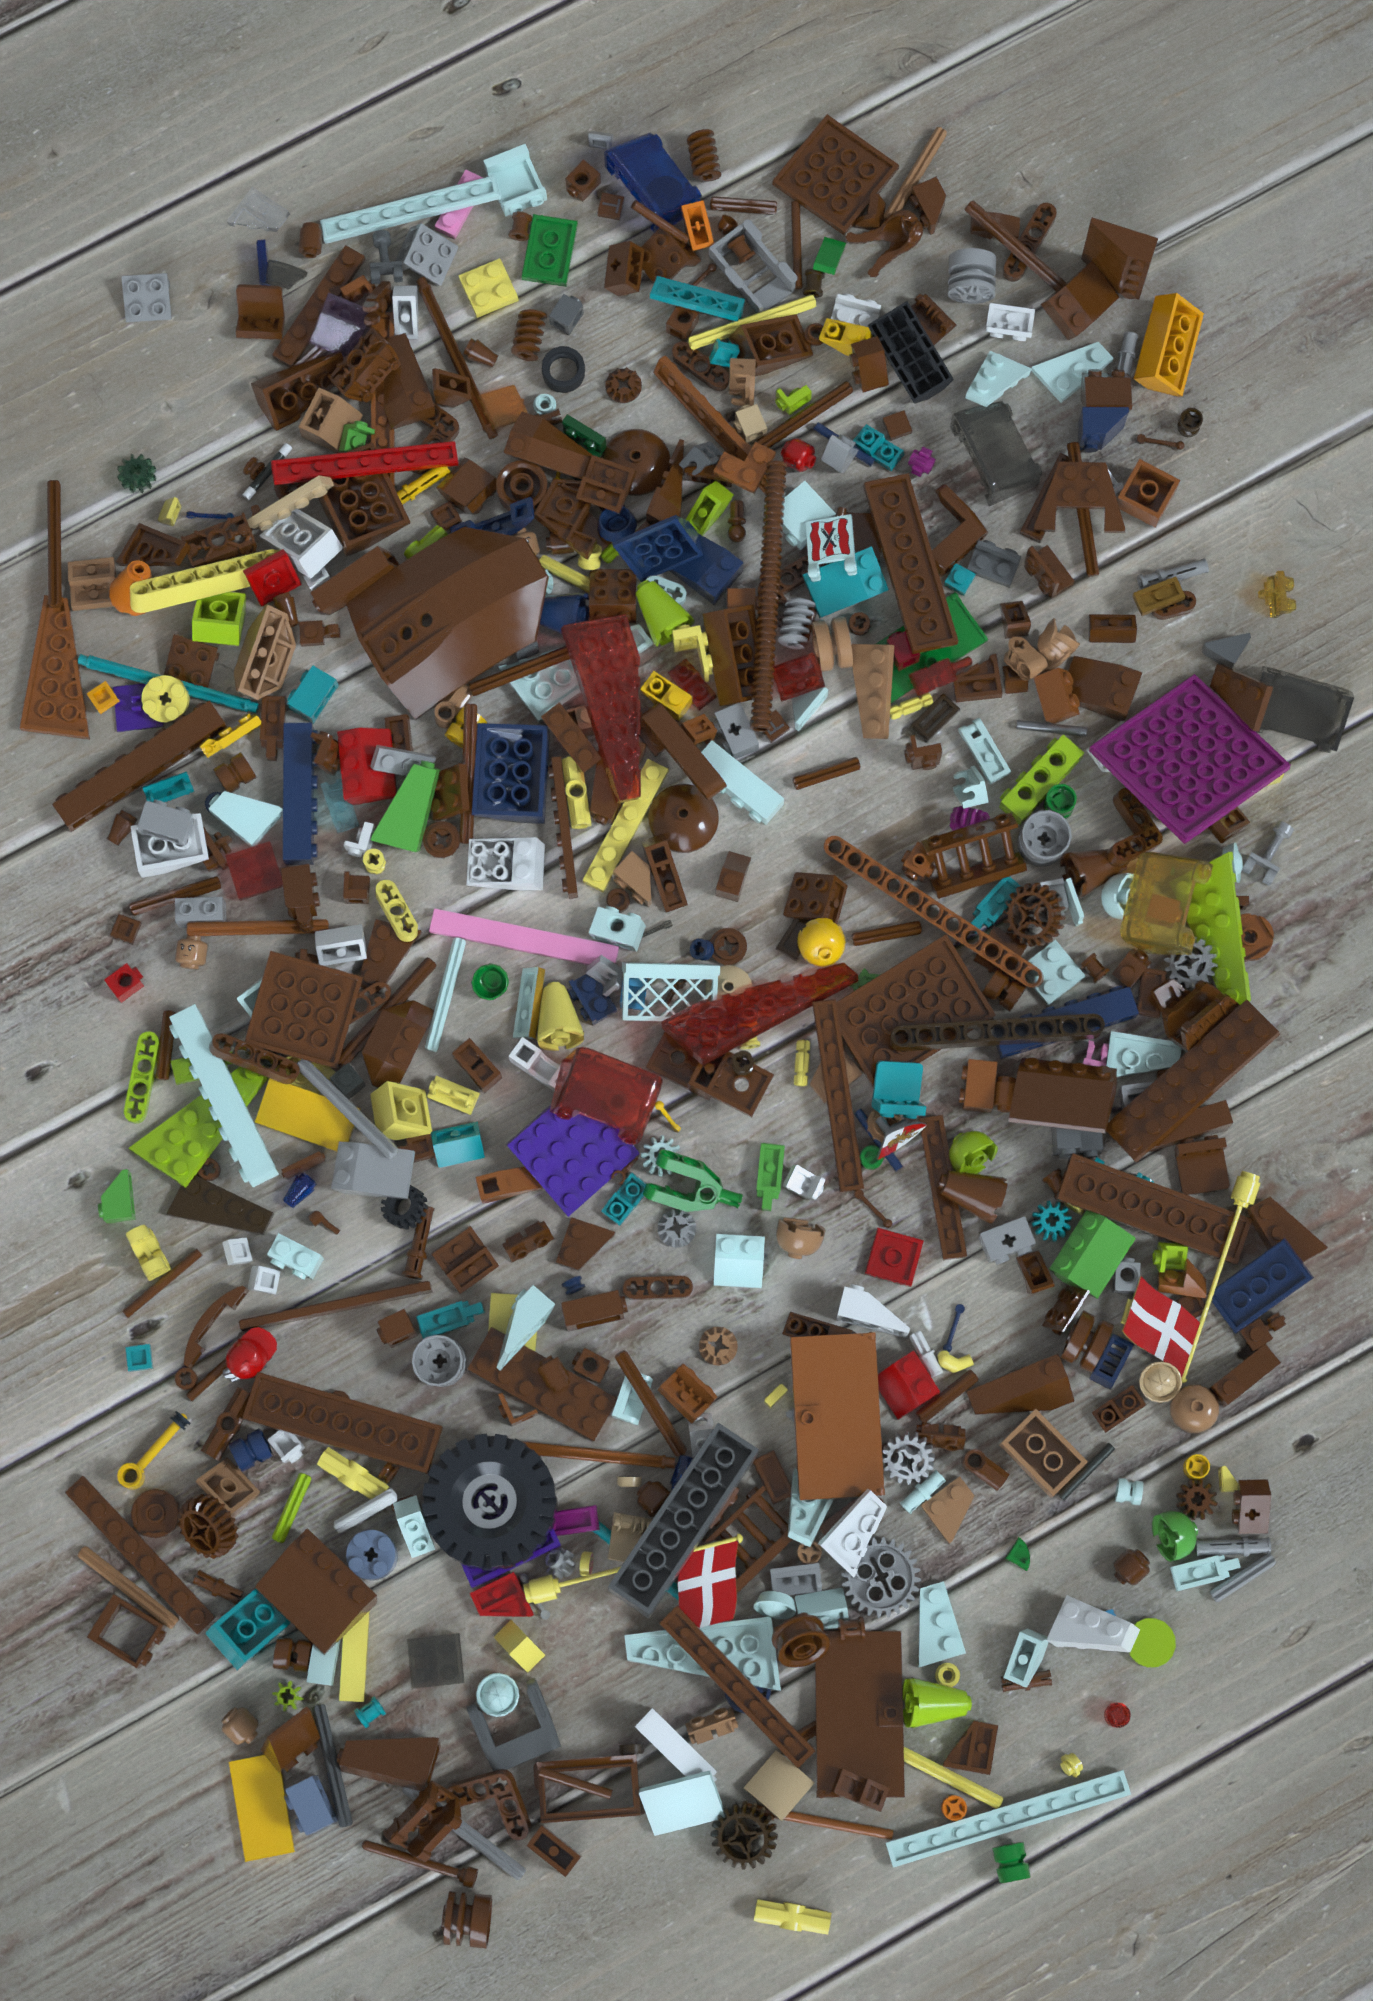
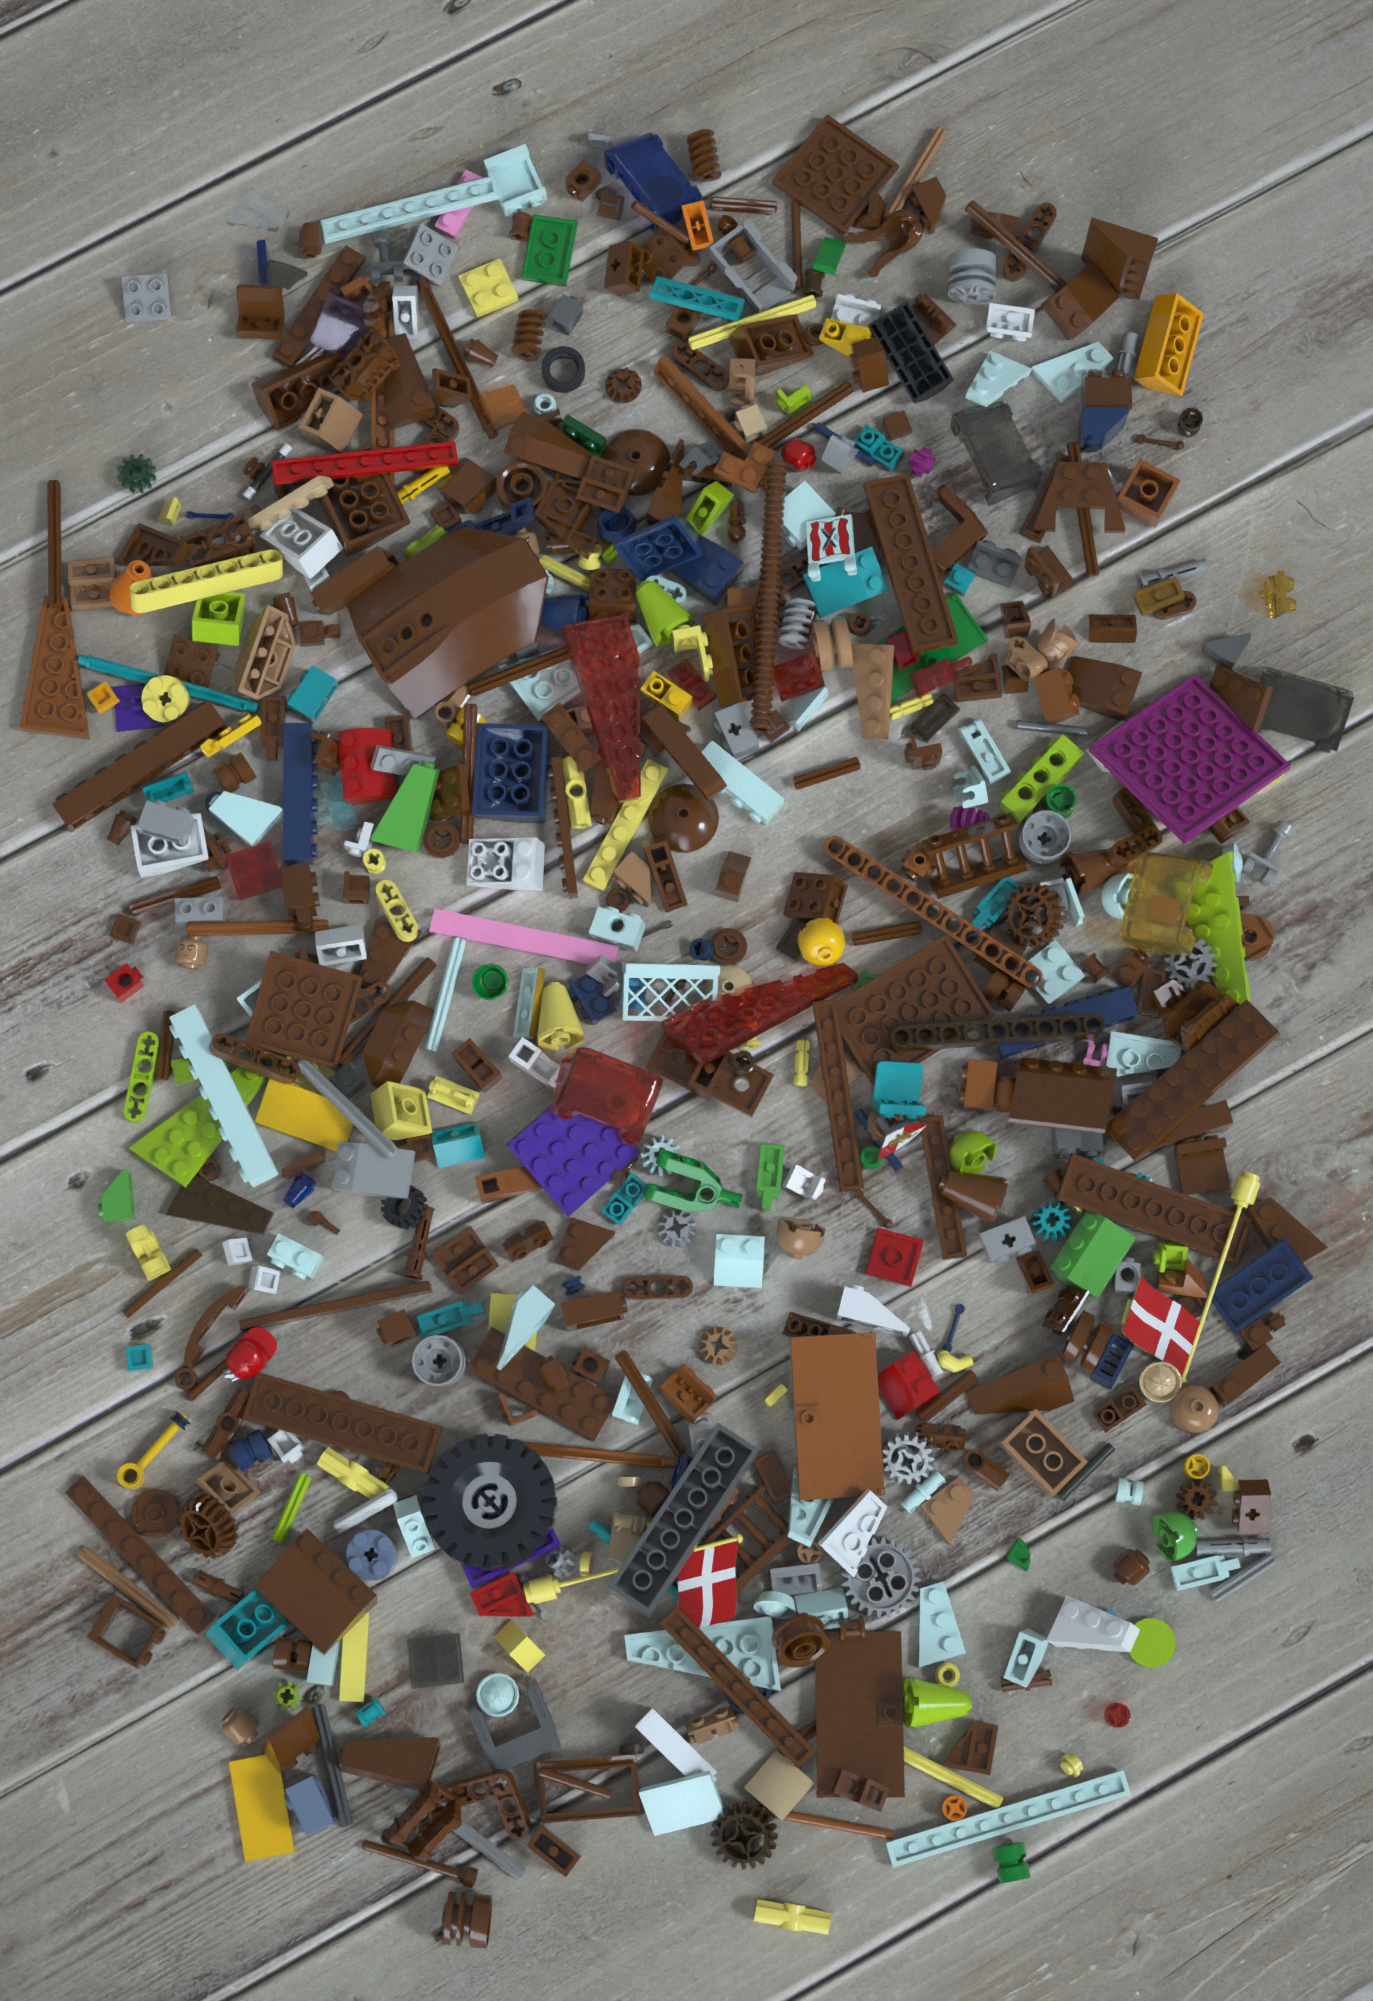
(272, 577): red tile -> none
(354, 436): bright green bracket -> none
(576, 1520): magenta tile -> none
(659, 1105): yellow hinge -> none
(699, 729): dark orange bracket -> none
(723, 352): teal tile -> none

